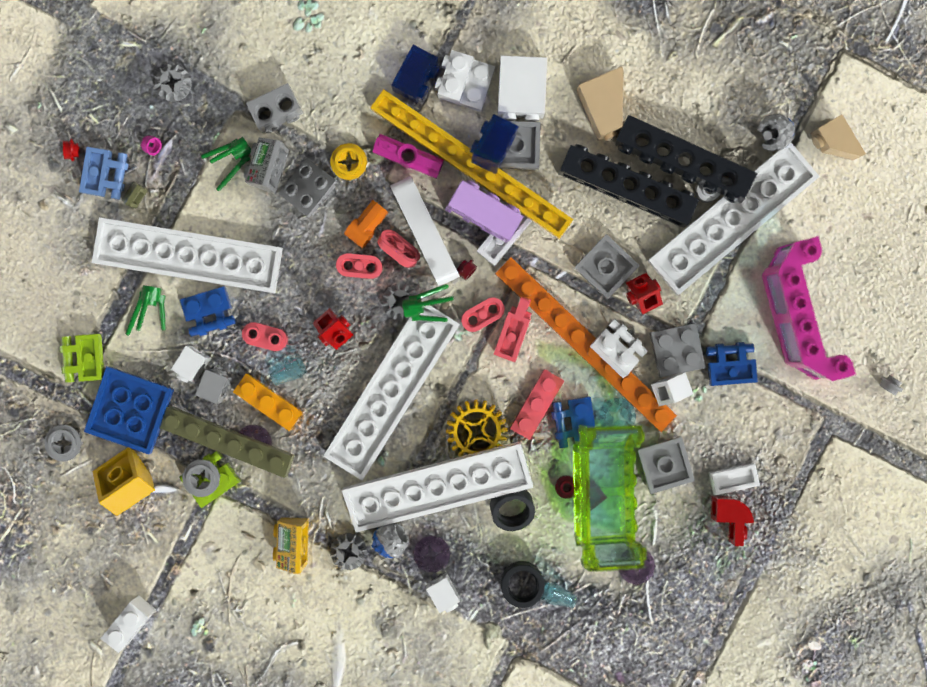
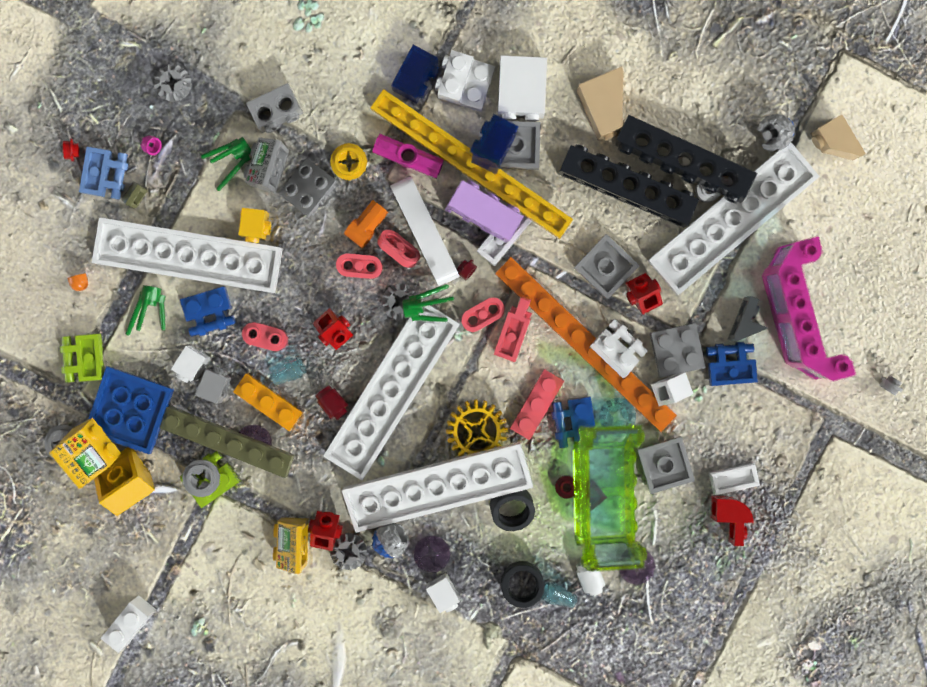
(78, 282): none -> orange hinge
(85, 452): none -> yellow slope
(254, 225): none -> yellow brick
(324, 530): none -> red brick
(332, 403): none -> dark red brick
(590, 581): none -> white brick
(743, 326): none -> dark grey slope

